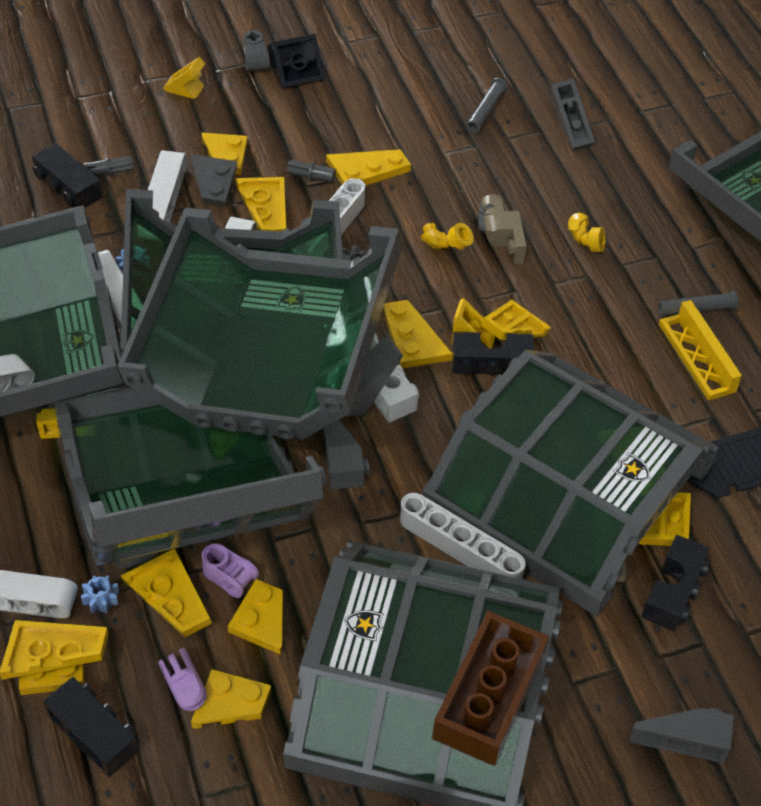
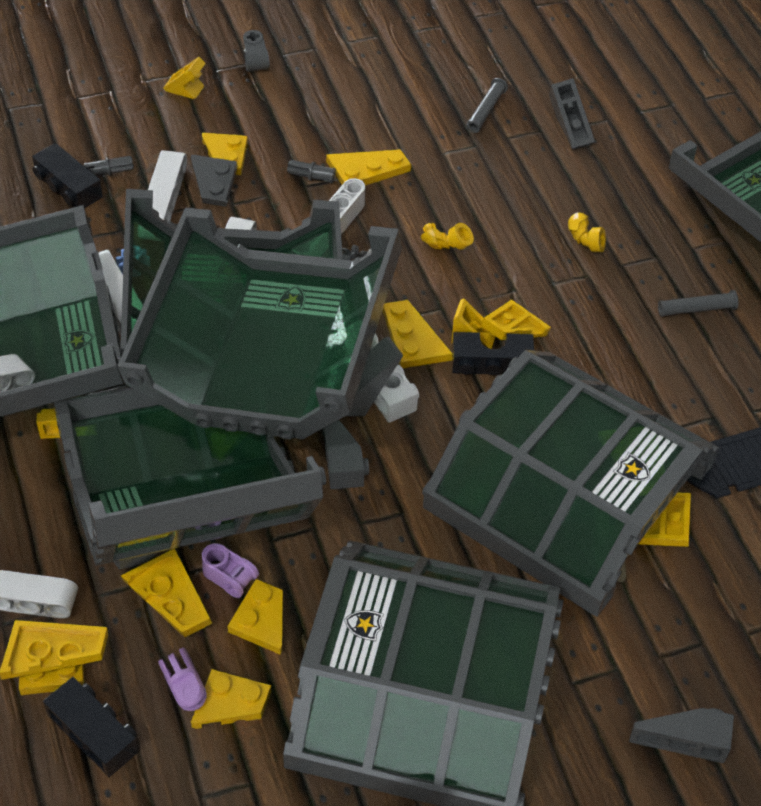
(100, 594): light blue gear -> none
(265, 201): yellow wing -> none
(296, 60): black slope -> none
(454, 529): white beam -> none
(490, 688): reddish brown brick -> none
(502, 226): dark tan plate -> none
(668, 602): black arch -> none
(707, 351): yellow fence -> none

